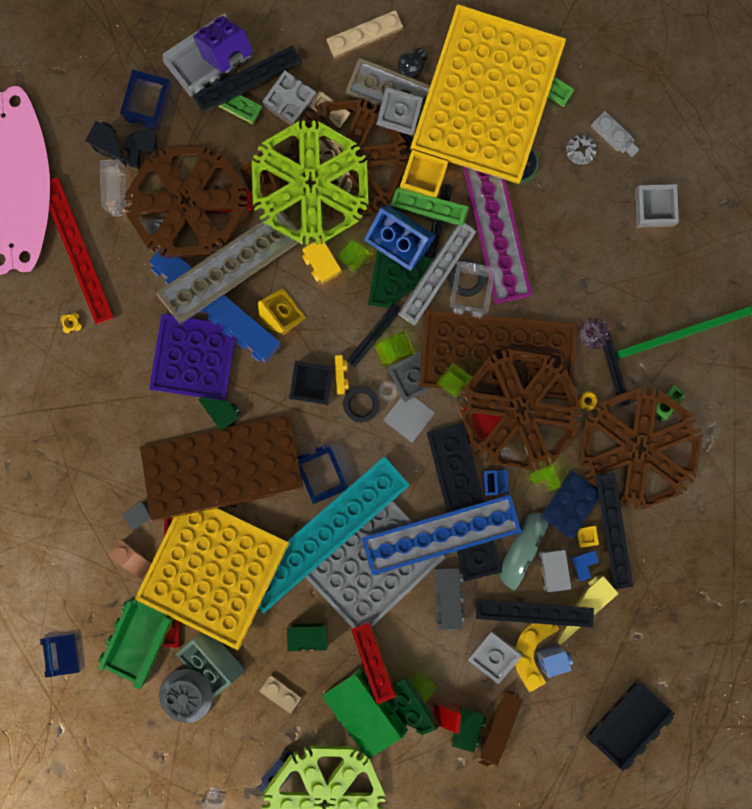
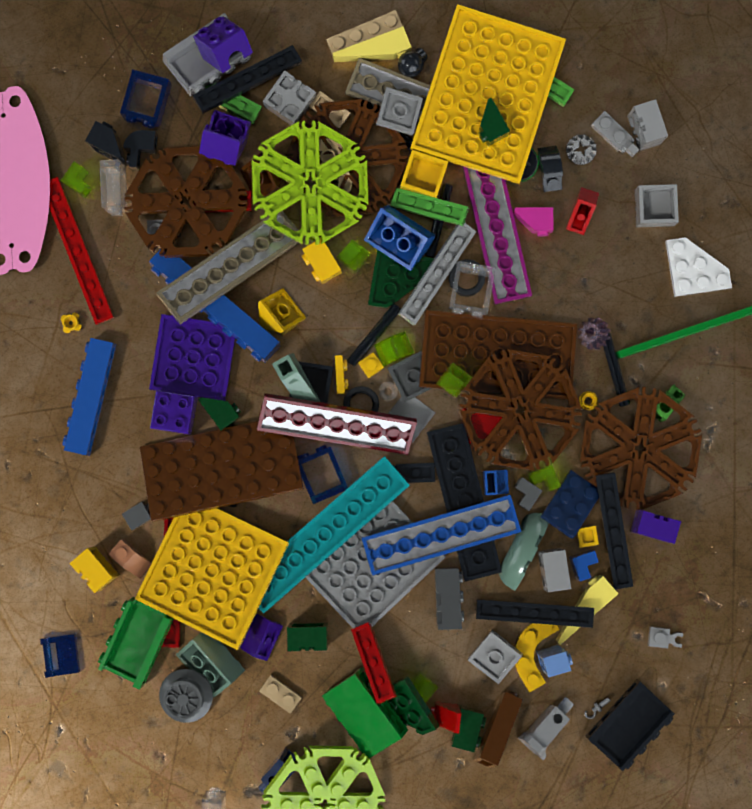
(74, 179): none -> clear neon green piece
(89, 397): none -> blue brick
(94, 569): none -> yellow piece
(173, 412): none -> dark purple piece
(224, 137): none -> dark purple piece
(261, 637): none -> dark purple panel
(294, 378): none -> sand green slope
(336, 424): none -> piece
(370, 365): none -> yellow plate
(382, 47): none -> light yellow slope
(417, 472): none -> black hinge
(492, 125): none -> dark green slope
(529, 491): none -> dark grey piece
(536, 219): none -> dark pink slope
(546, 728): none -> light grey piece
(551, 168): none -> black brick
(582, 210): none -> red slope
(597, 708): none -> light grey hand
(647, 125): none -> light grey piece
(655, 526): none -> dark purple piece
(662, 638): none -> light grey plate
(694, 269): none -> white plate

